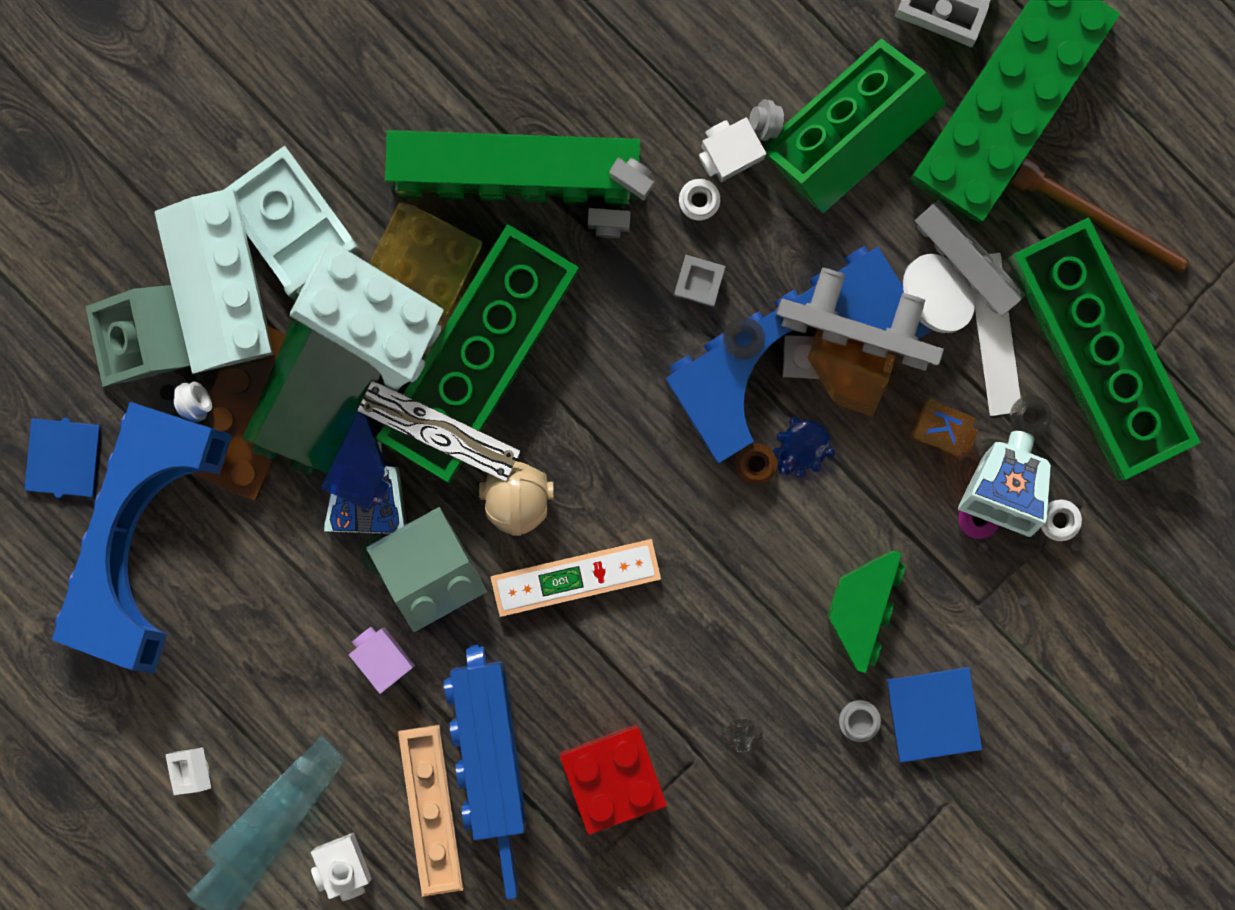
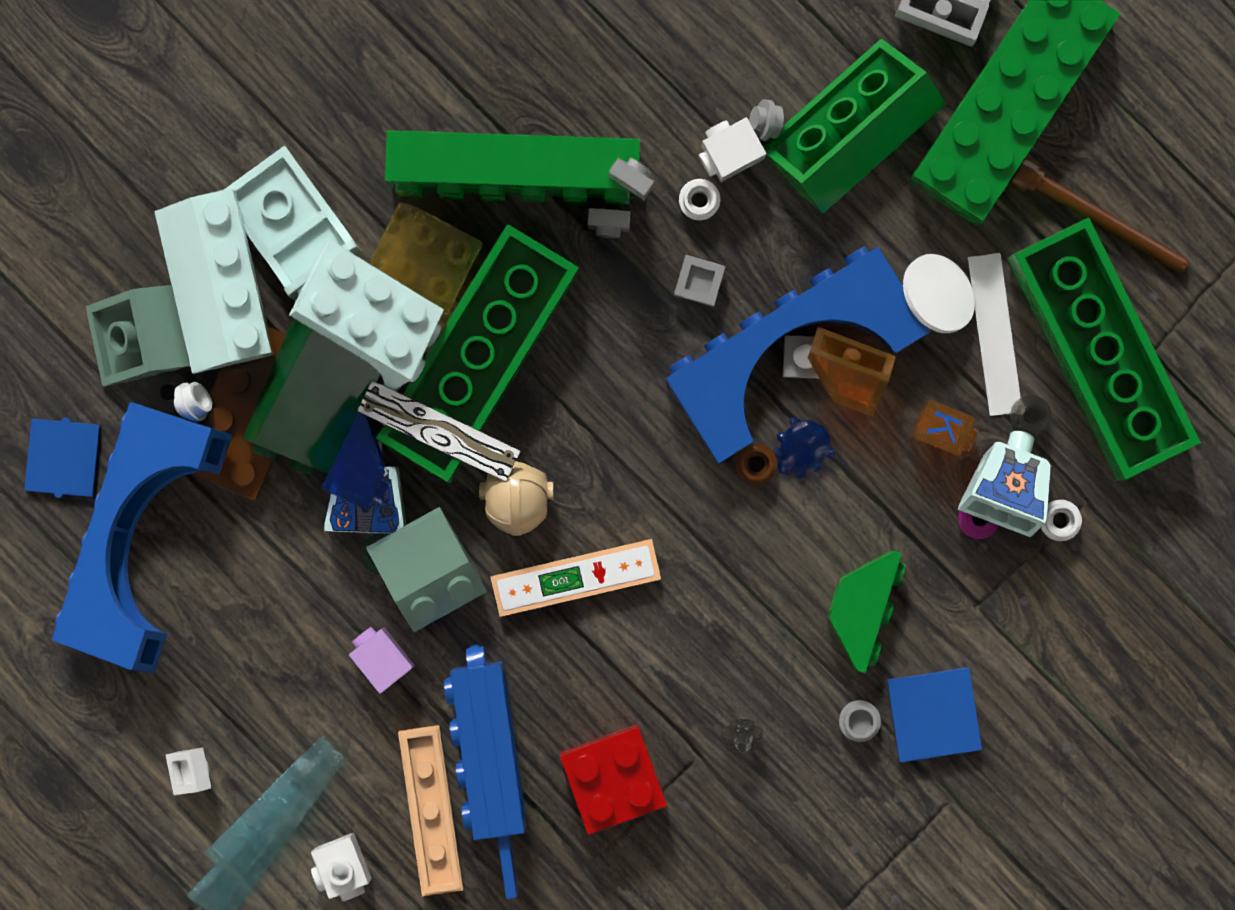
(750, 326): clear smoke plate -> none
(897, 339): light grey plate -> none
(969, 258): light grey piece -> none

